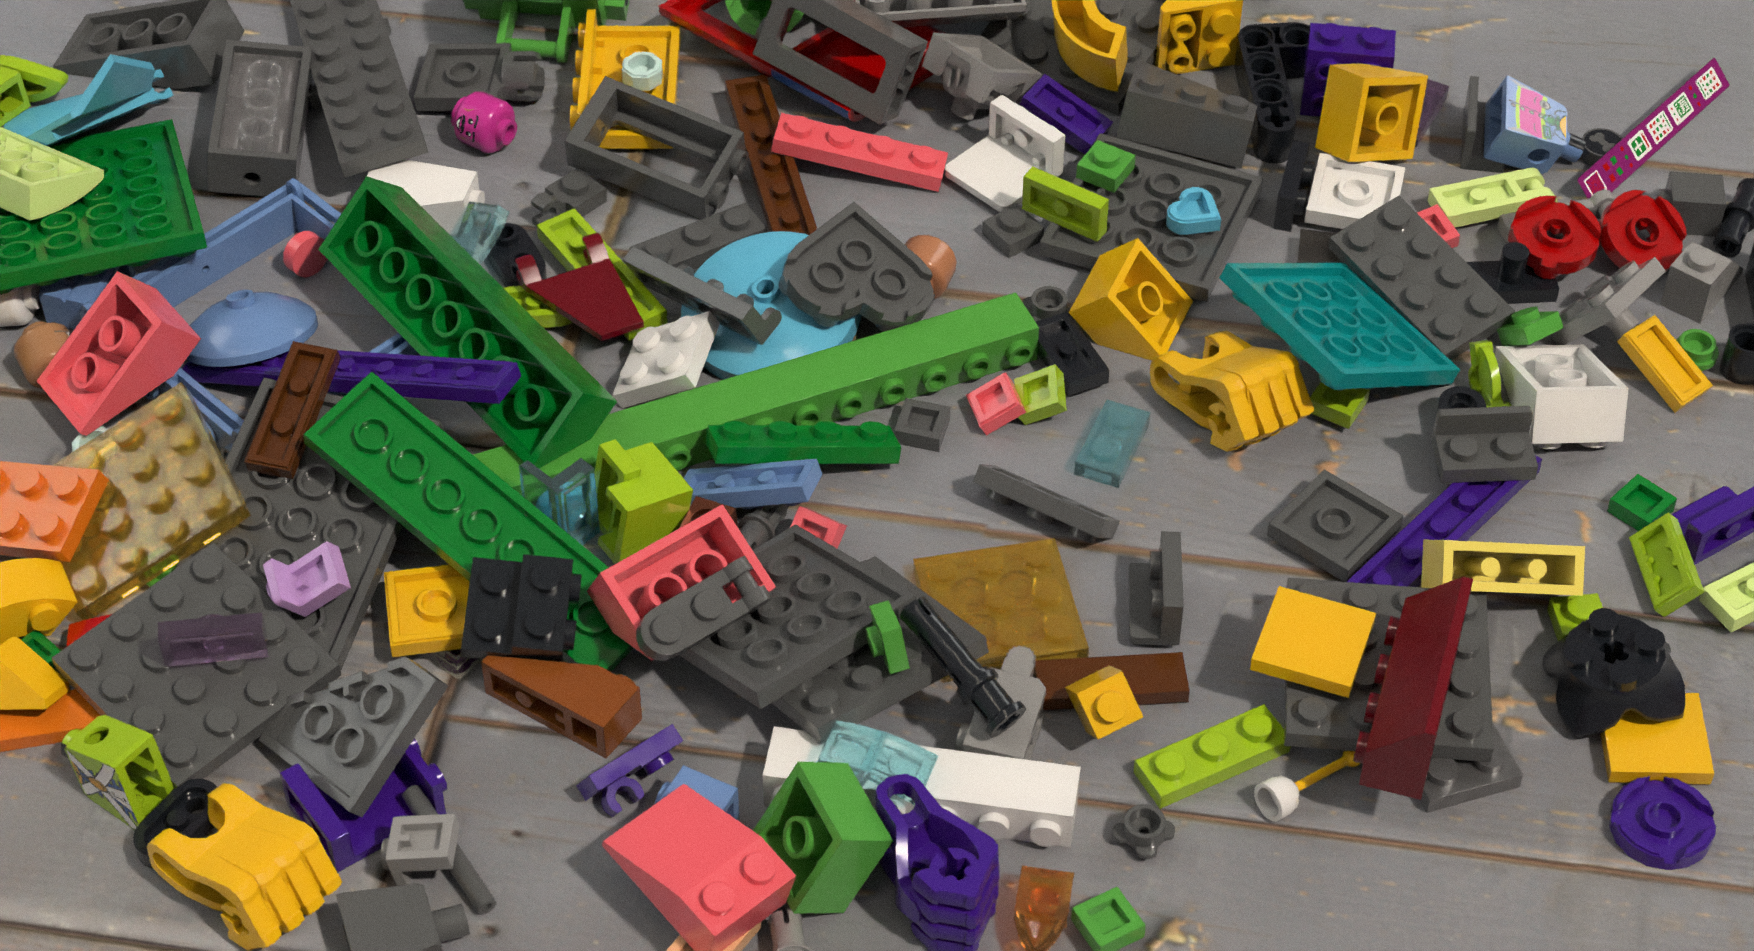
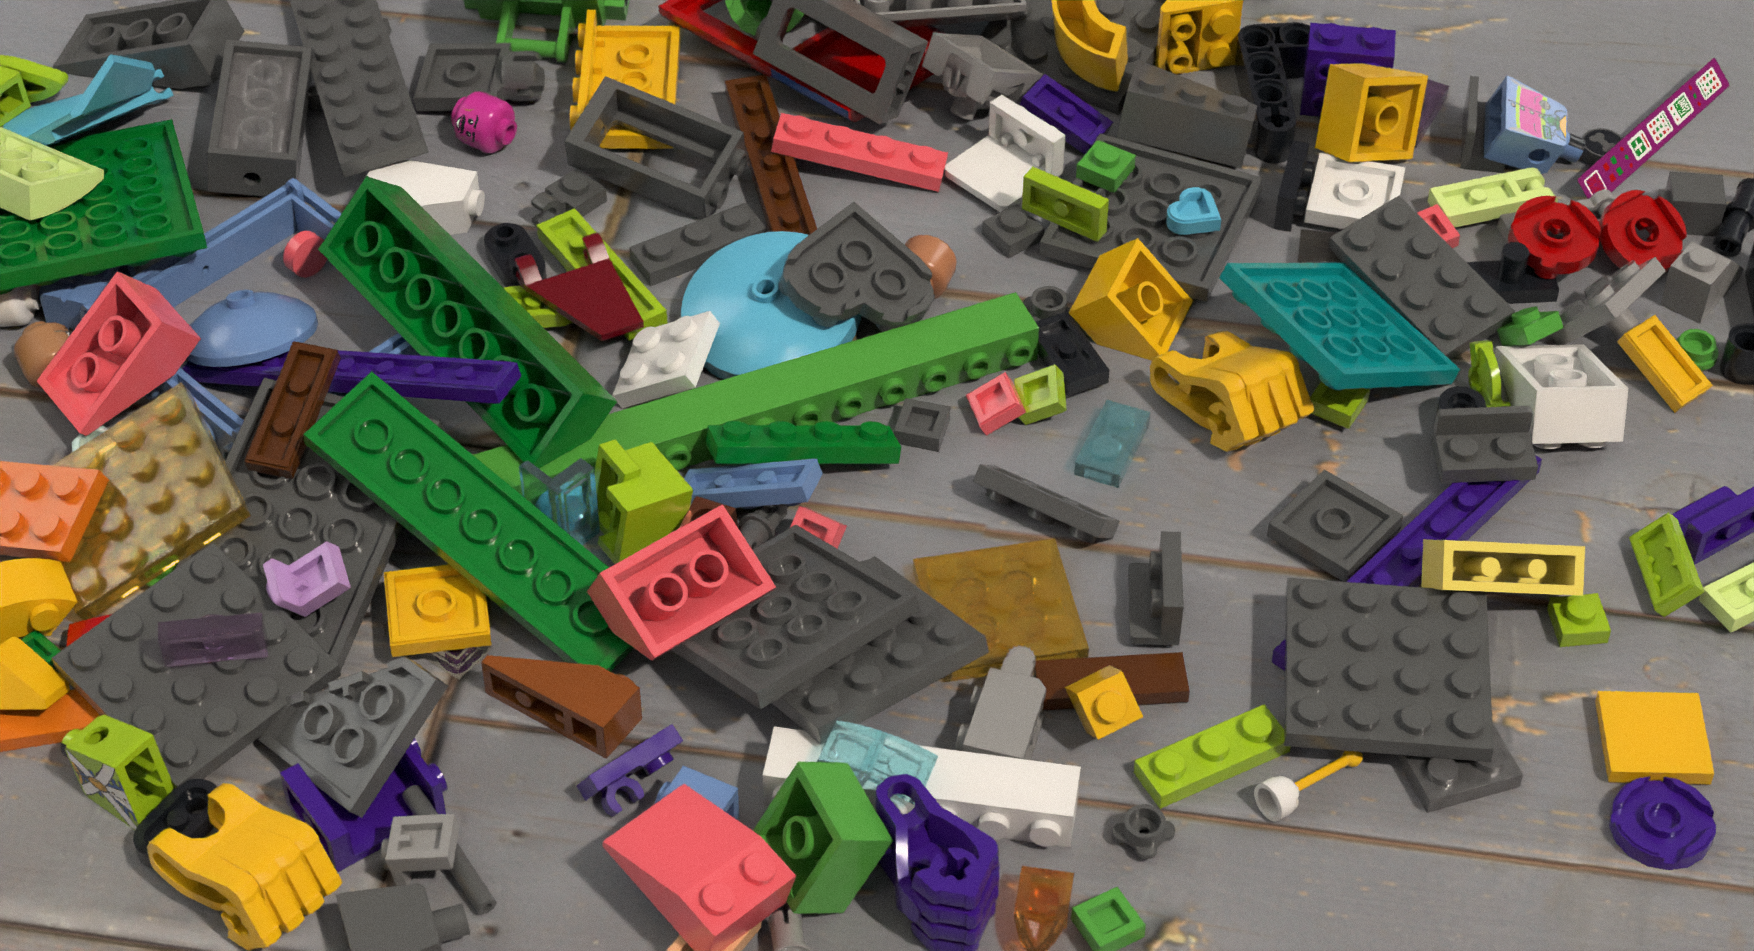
(481, 228): clear light blue slope -> none
(520, 608): black plate -> none
(642, 71): light aqua tile -> none
(700, 296): dark grey hinge -> none
(700, 612): dark grey plate -> none
(886, 637): bright green plate -> none
(975, 683): black pin -> none
(1313, 641): yellow tile -> none
(1413, 689): dark red slope -> none
(1613, 668): black brick -> none
(1641, 503): green tile -> none

